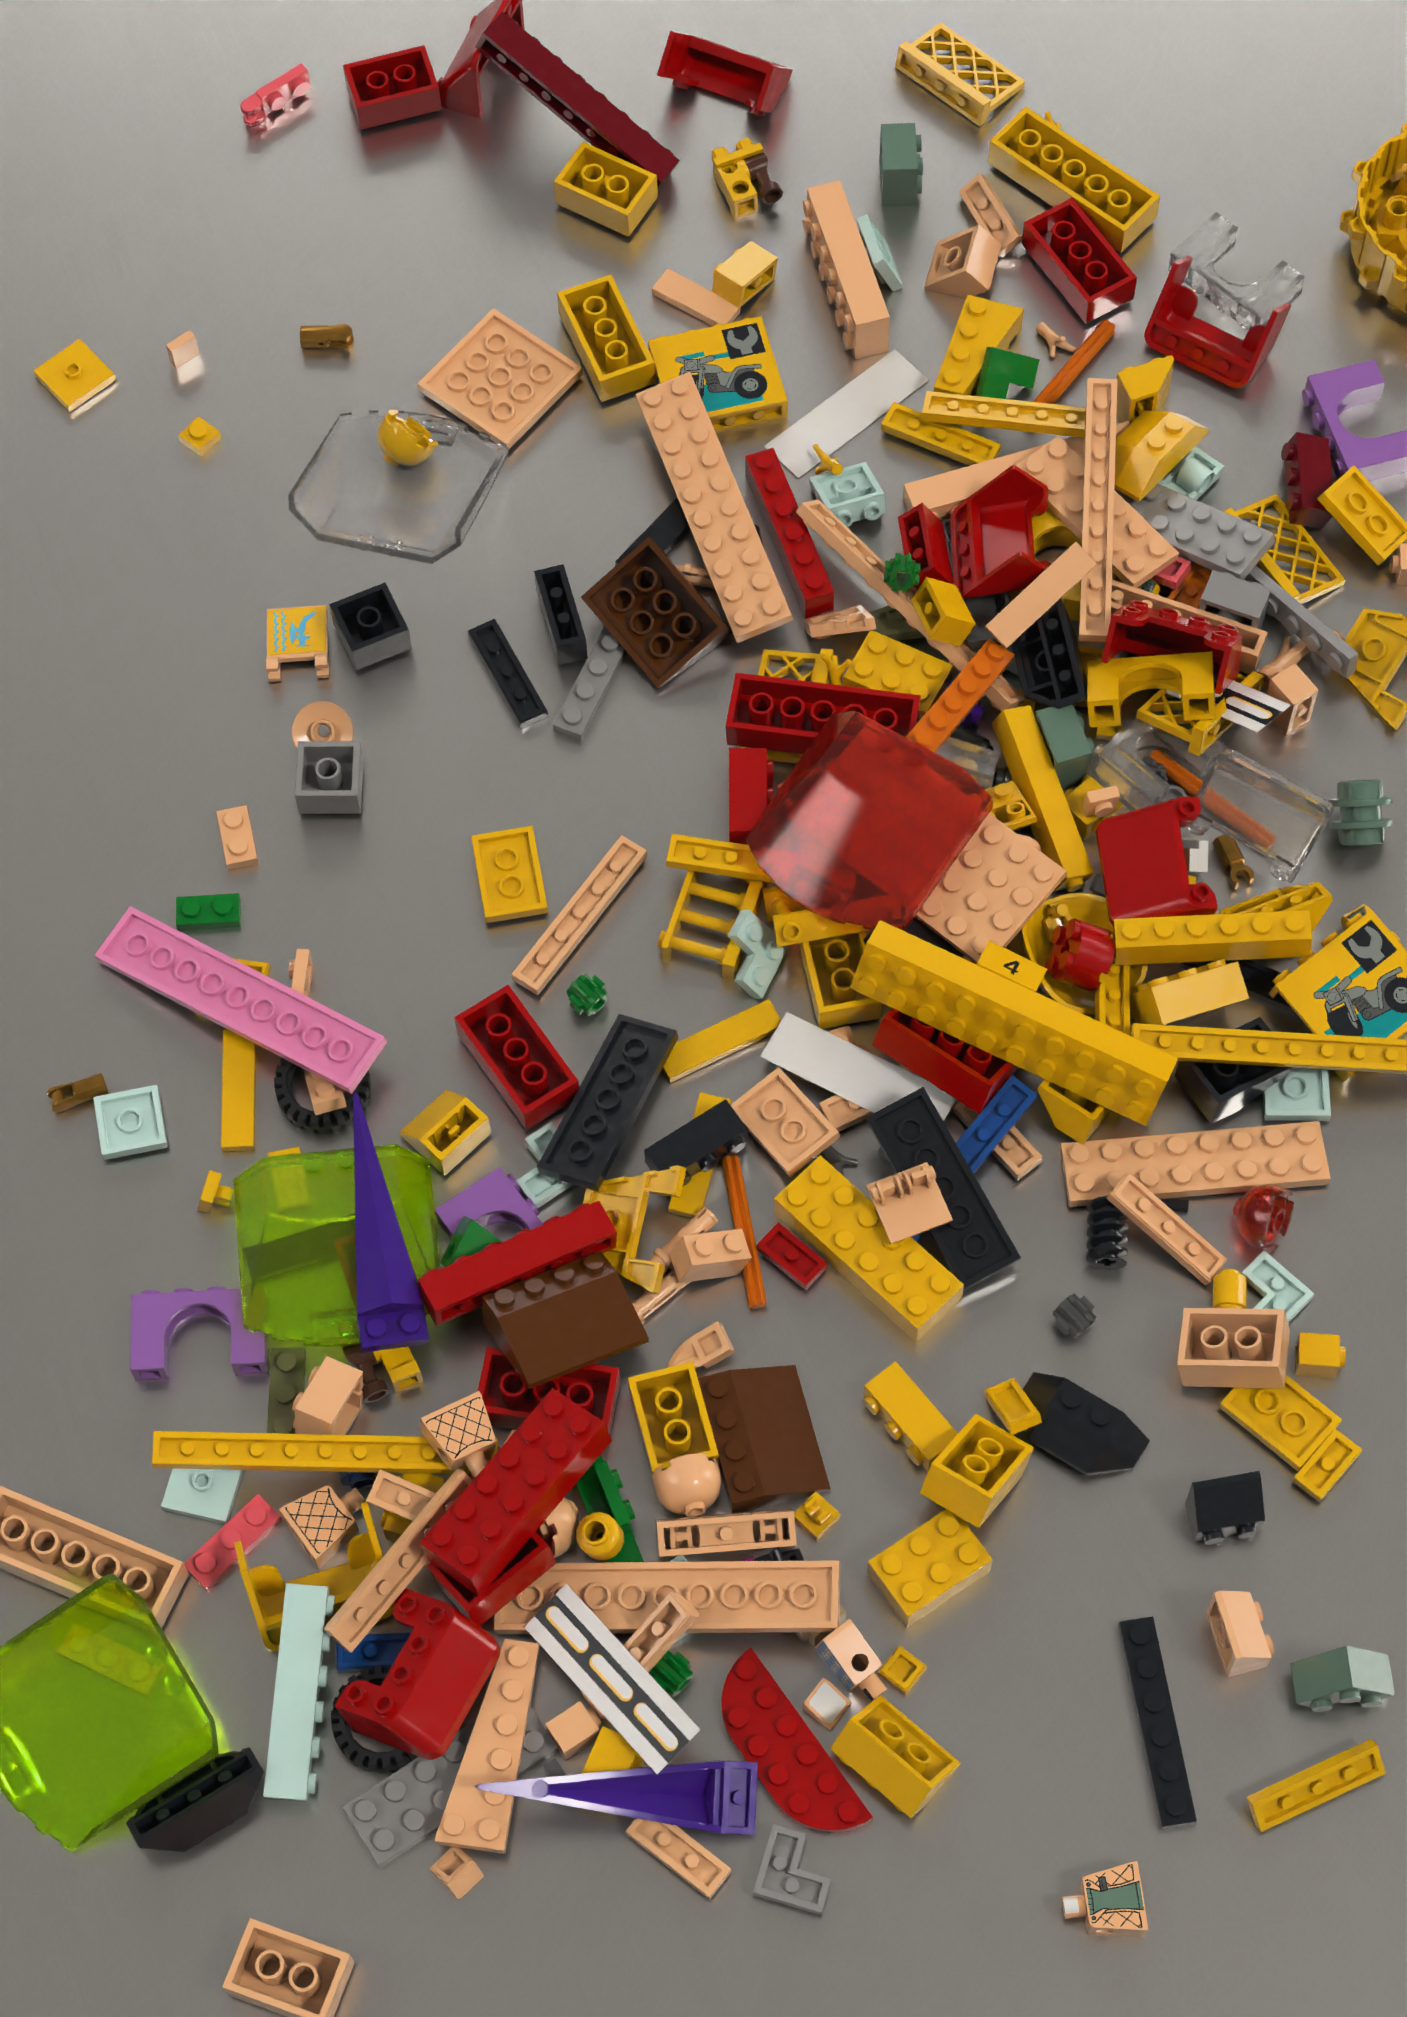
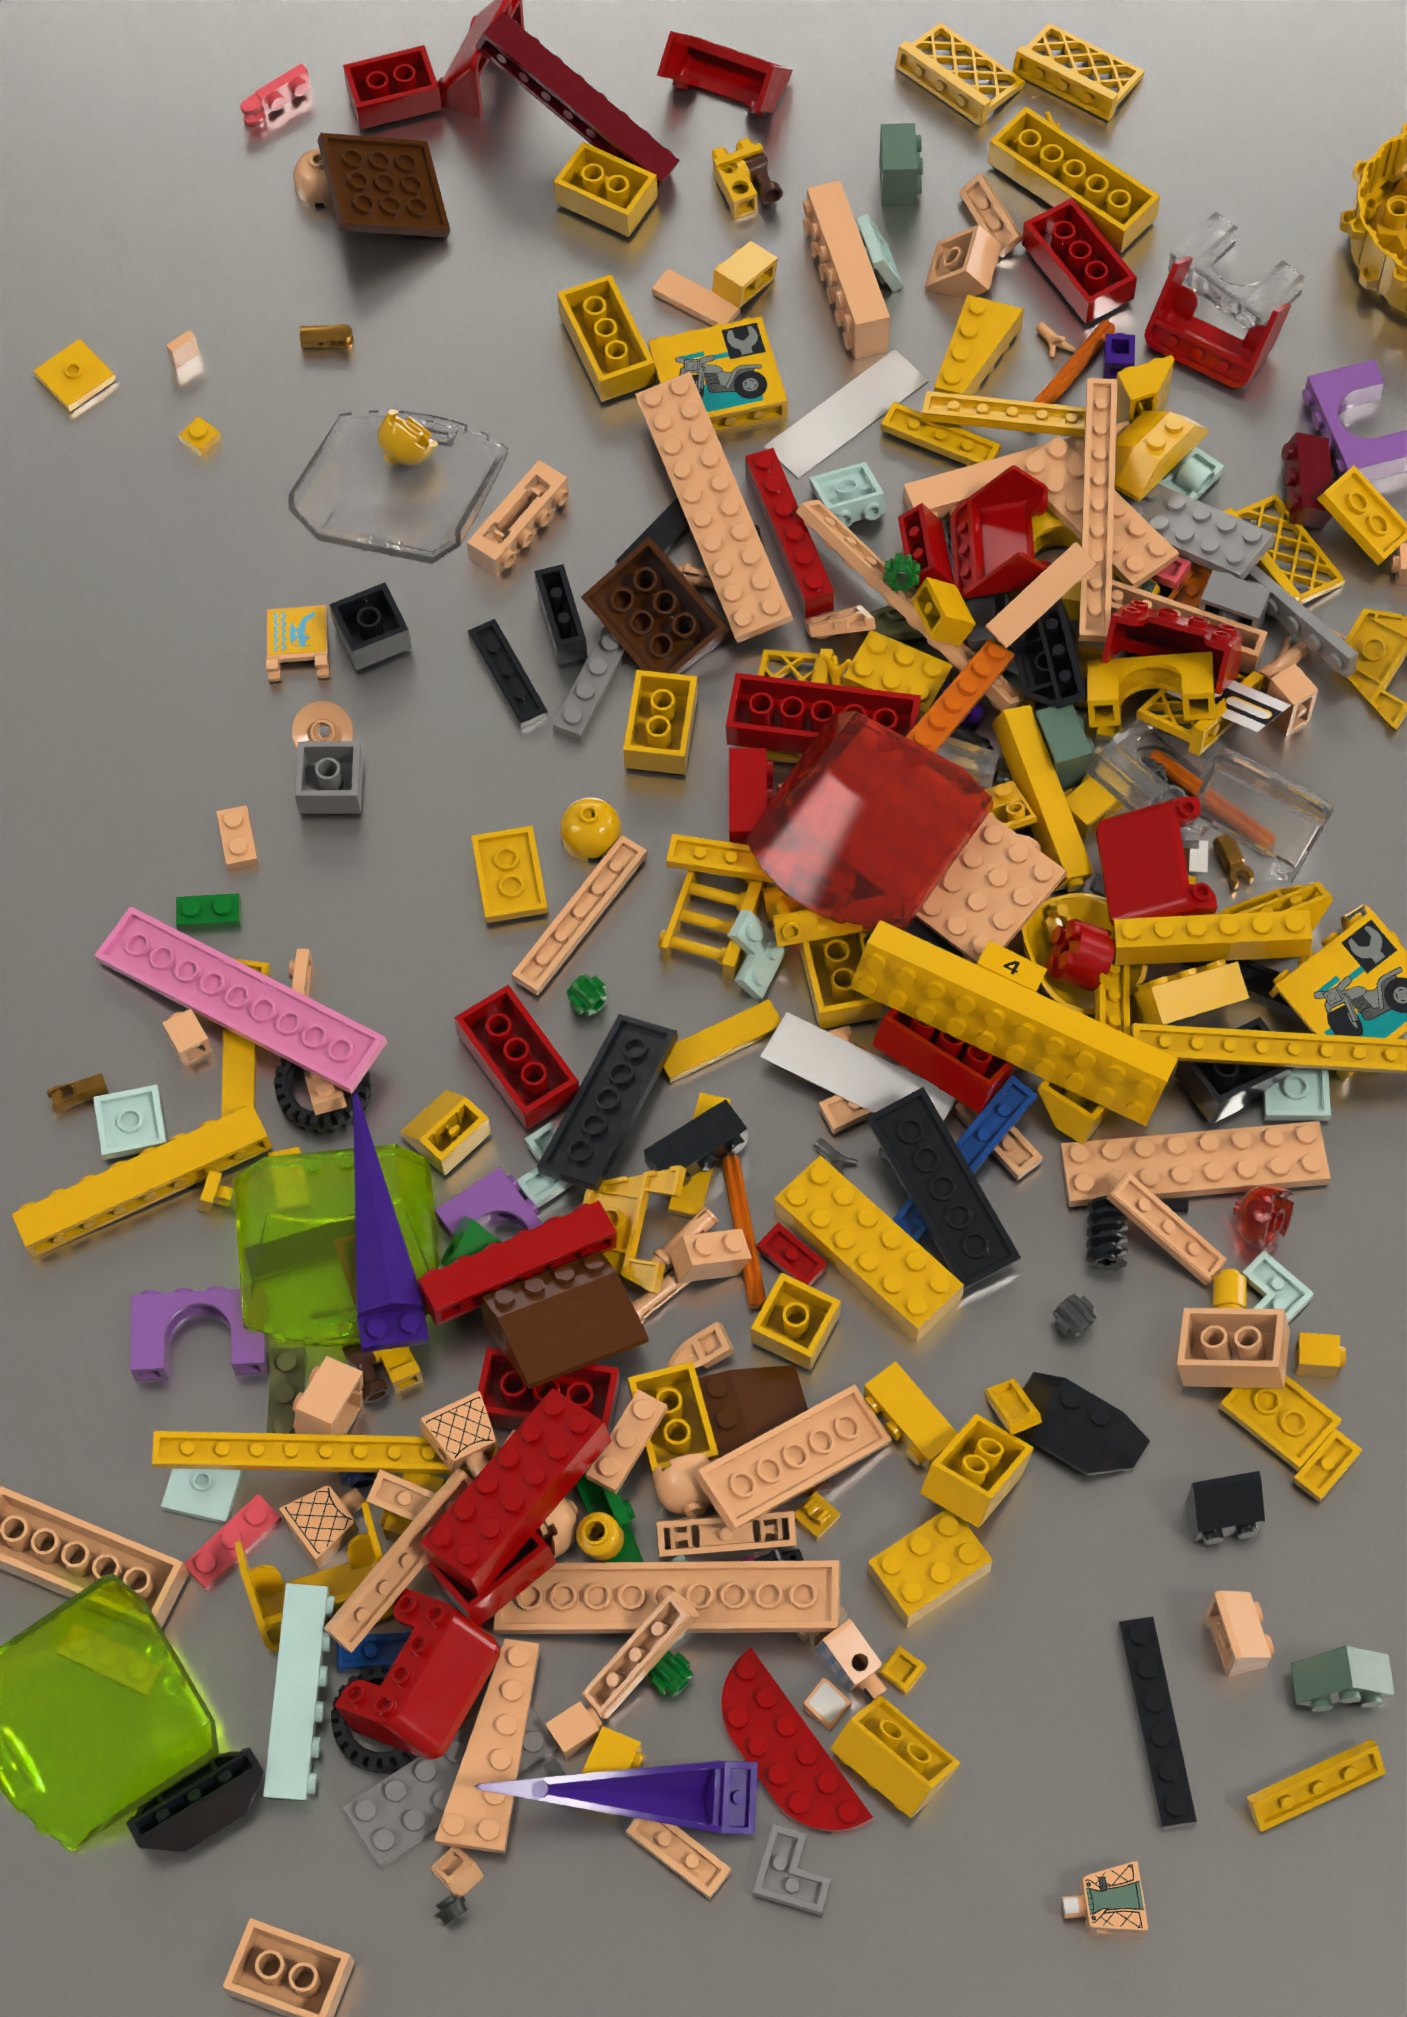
(141, 1180): none -> yellow brick
(187, 1036): none -> light nougat brick
(311, 179): none -> light nougat cylinder
(383, 185): none -> reddish brown plate
(450, 1909): none -> pearl dark grey plate
(500, 378): light nougat plate -> none
(518, 518): none -> light nougat brick
(589, 828): none -> yellow cylinder
(612, 1679): sticker -> none
(628, 1441): none -> light nougat plate
(660, 722): none -> yellow brick
(785, 1121): light nougat plate -> none
(792, 1458): none -> light nougat plate
(795, 1321): none -> yellow brick
(828, 463): yellow bar -> none
(909, 1202): light nougat hinge -> none
(1002, 368): green tile -> none
(1072, 83): none -> yellow fence
(1101, 801): light nougat plate -> none
(1118, 354): none -> dark purple brick
(1360, 812): sand green piece -> none

